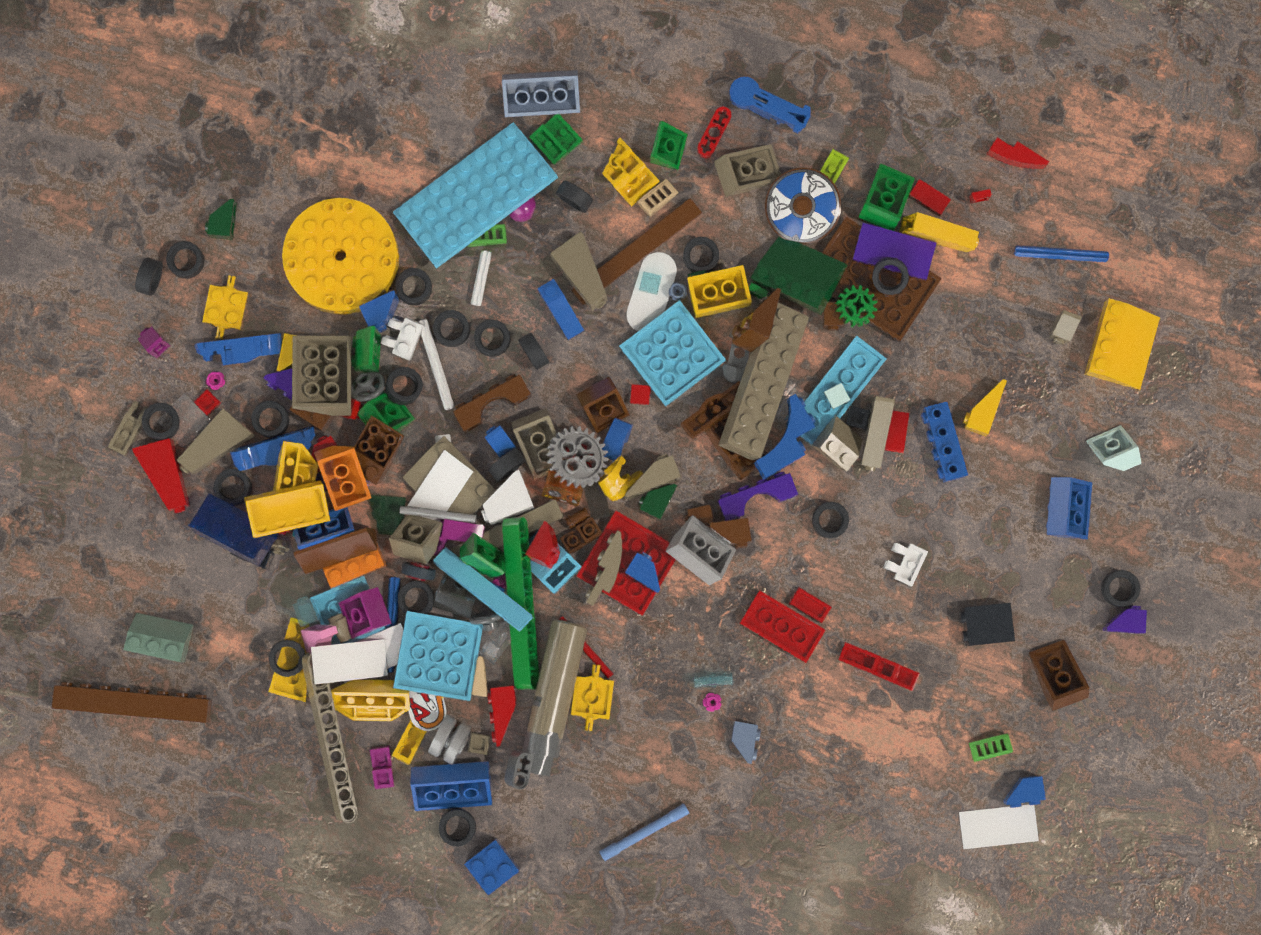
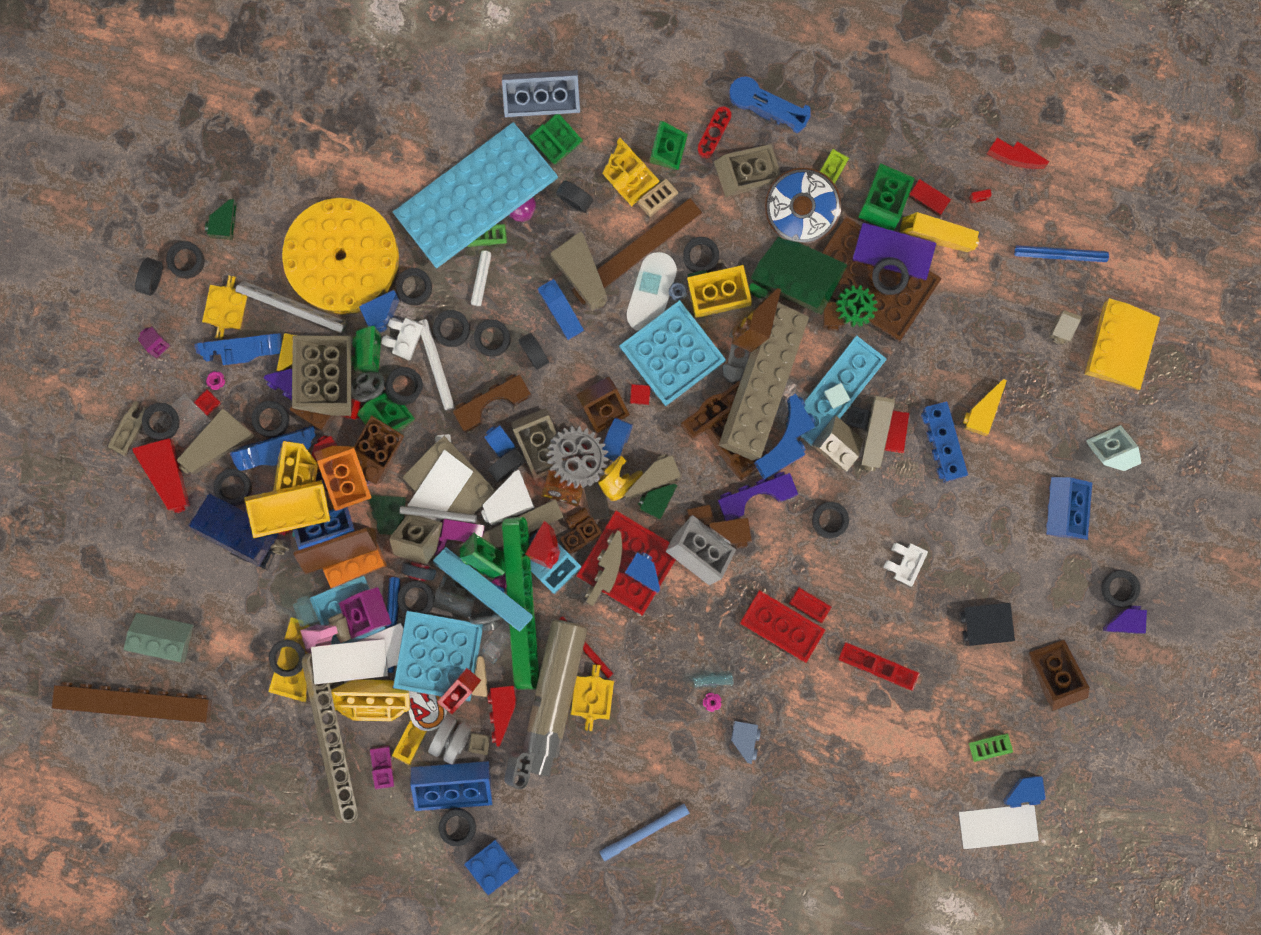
(292, 306): none -> light grey tile
(459, 691): none -> red slope

